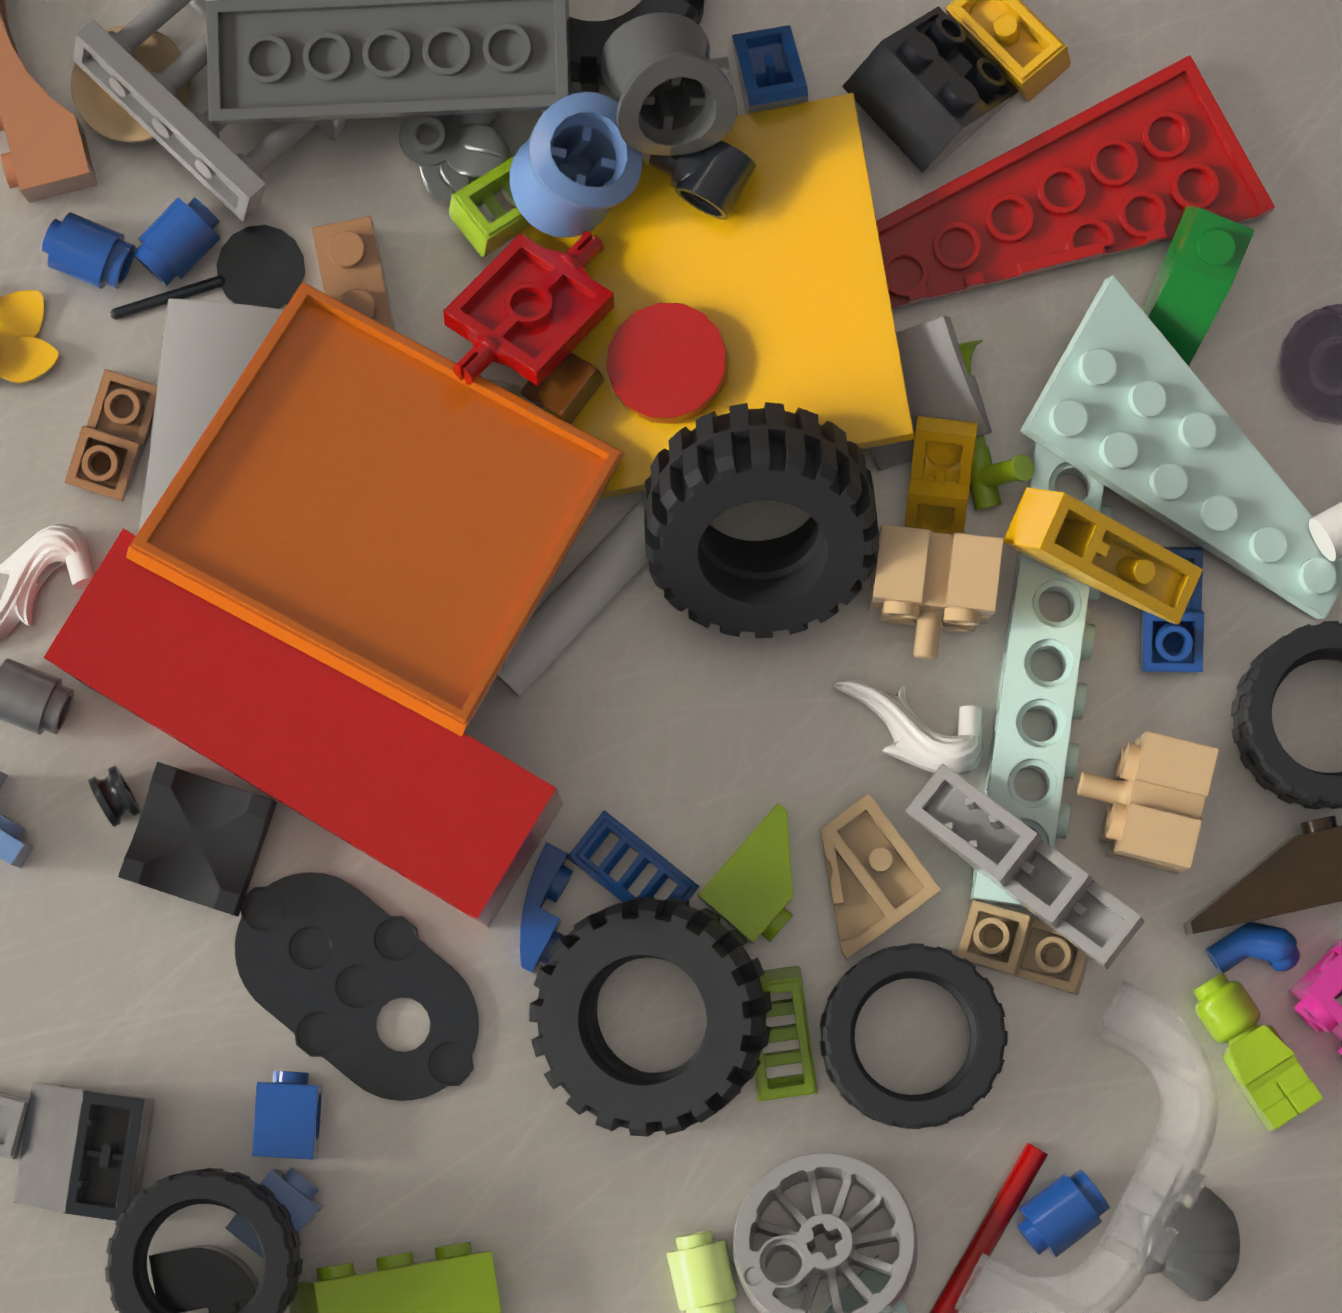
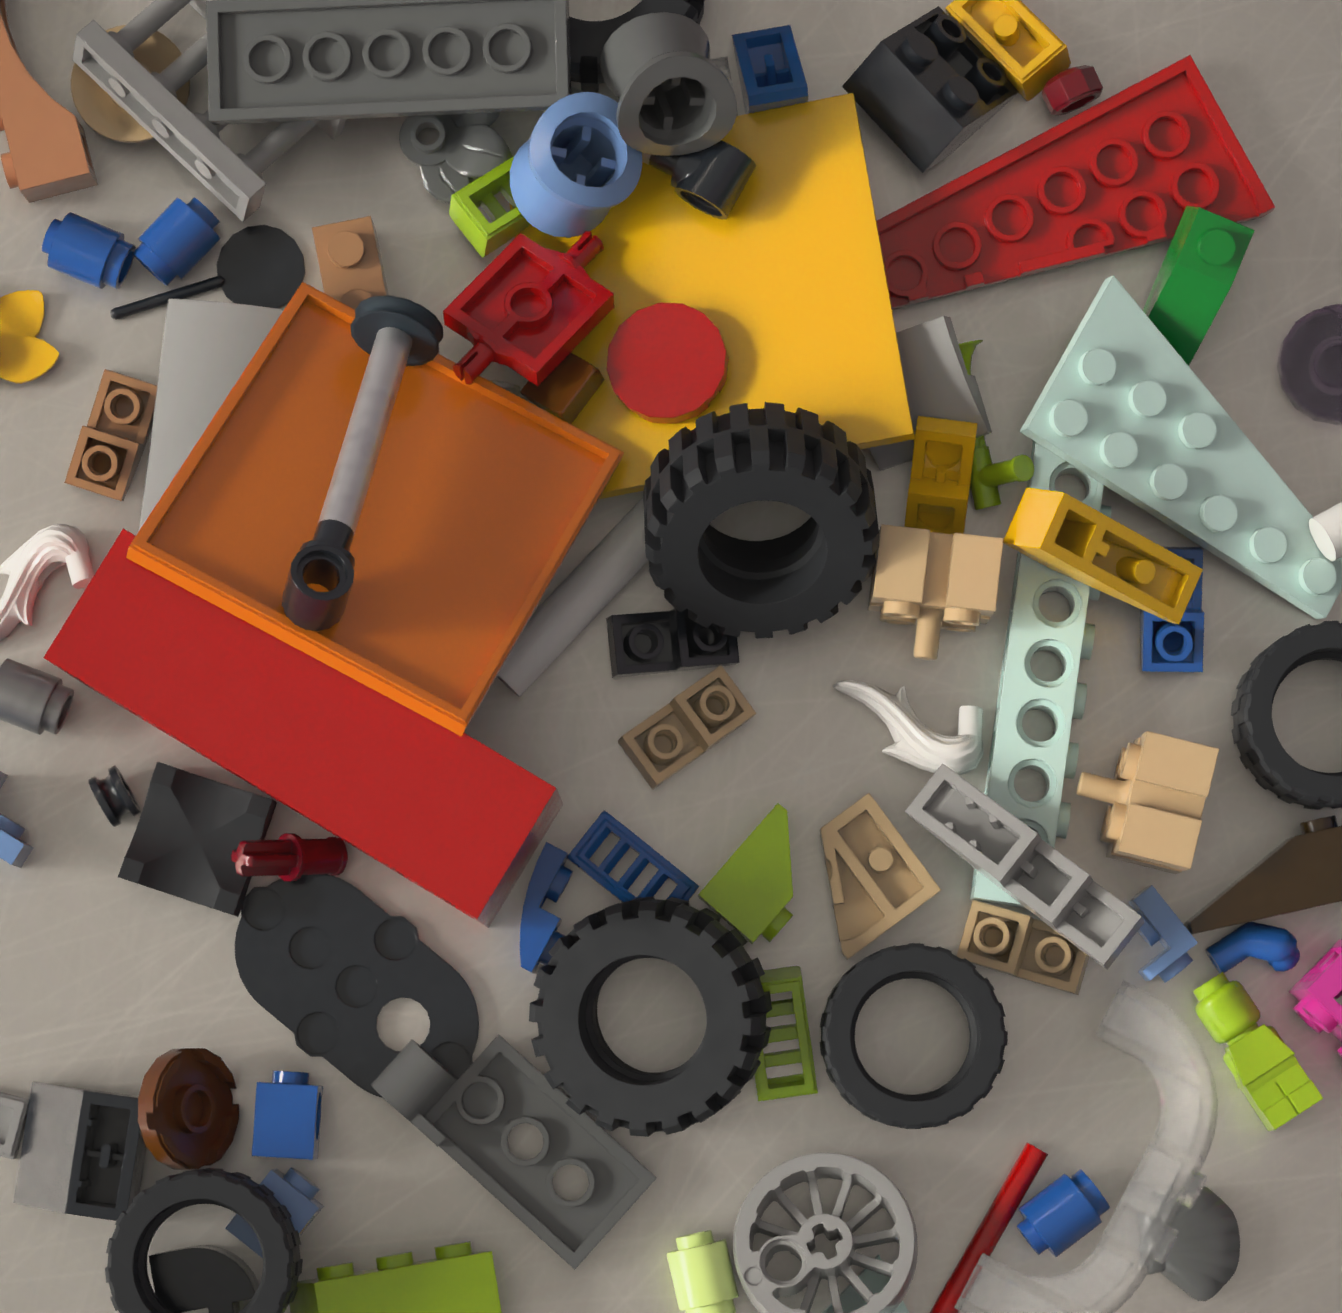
(188, 1108): none -> reddish brown tile
(290, 857): none -> dark red axle
(395, 336): none -> piece
(473, 1123): none -> dark grey hinge
(666, 644): none -> black slope
(686, 727): none -> tan slope
(1071, 89): none -> dark red tile
(1163, 926): none -> medium blue bracket

